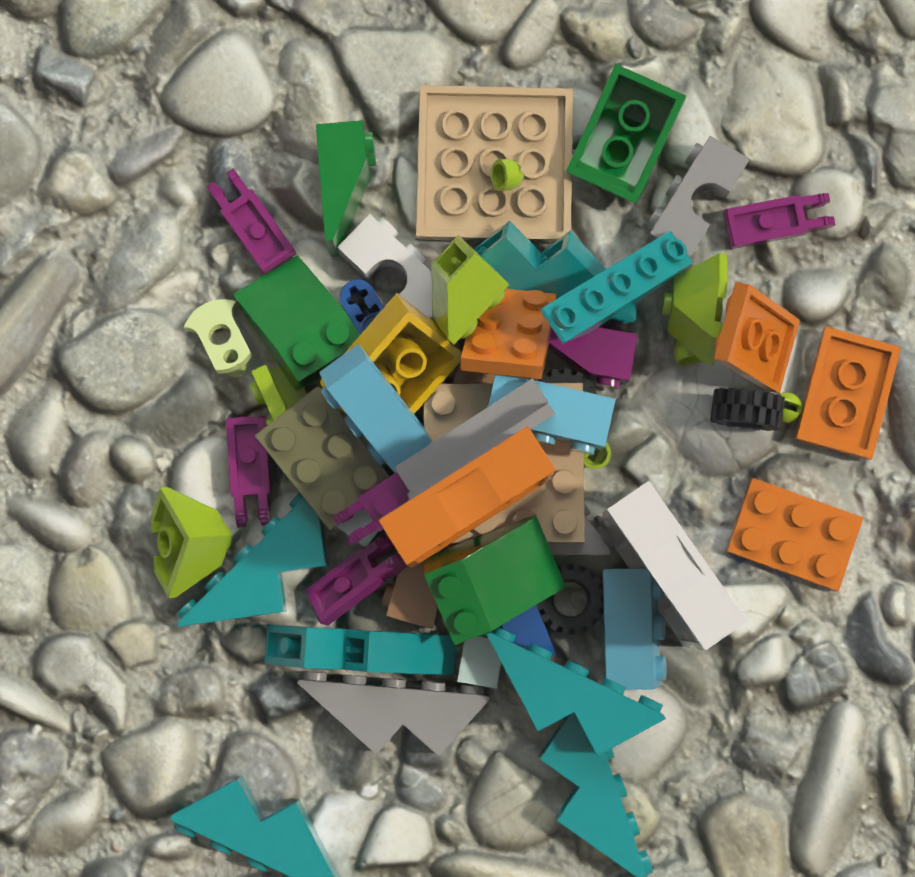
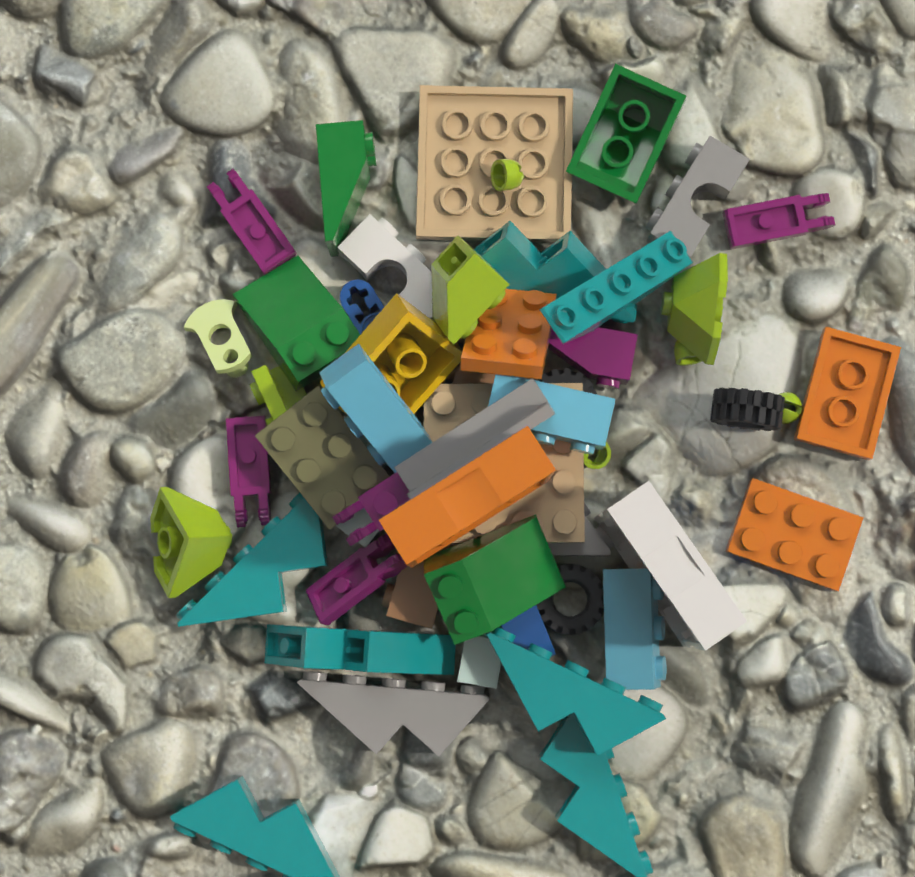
(756, 338): orange plate -> none

